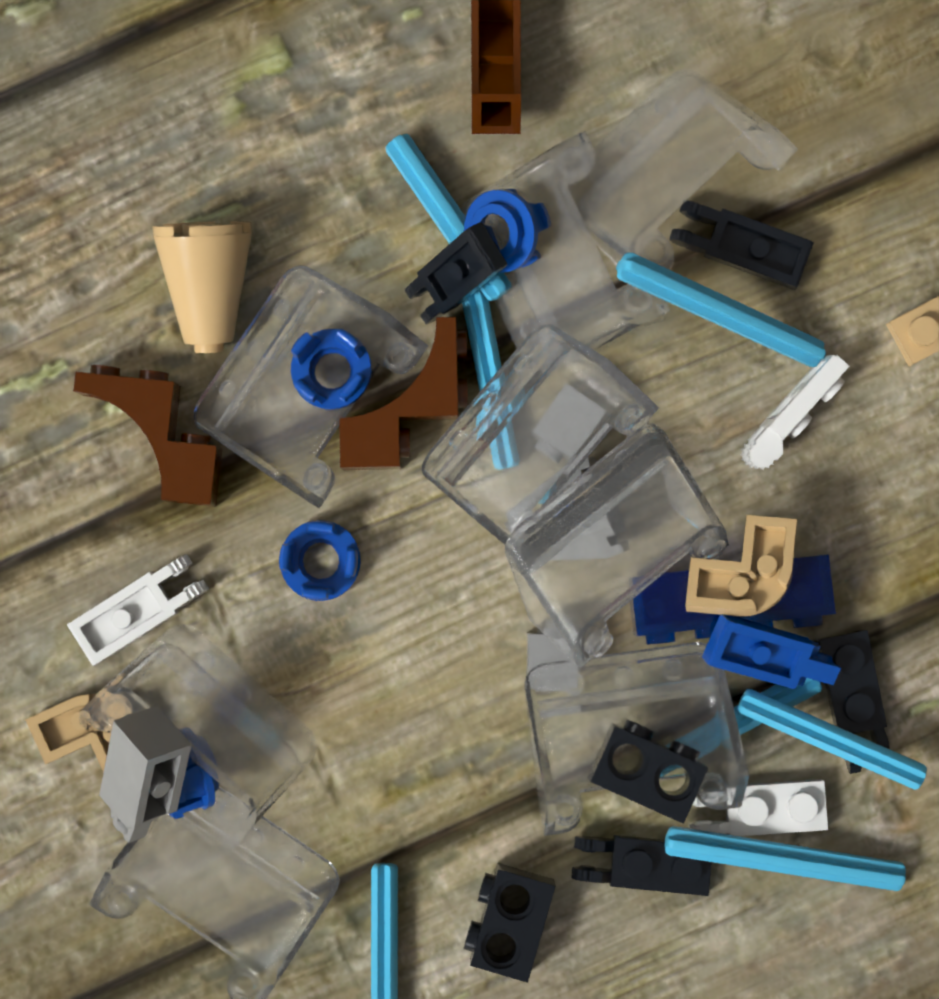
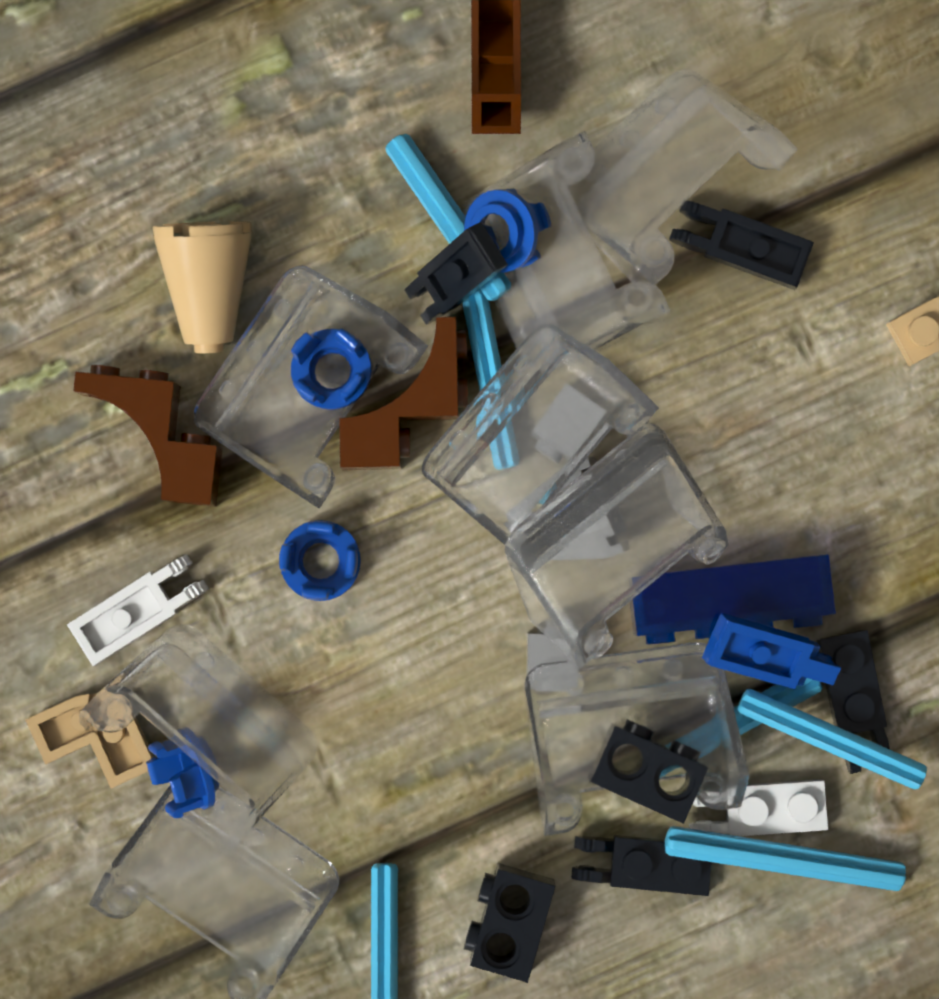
(143, 771): light grey hinge -> none
(720, 309): medium azure axle -> none
(753, 583): tan plate -> none
(792, 413): white hinge -> none

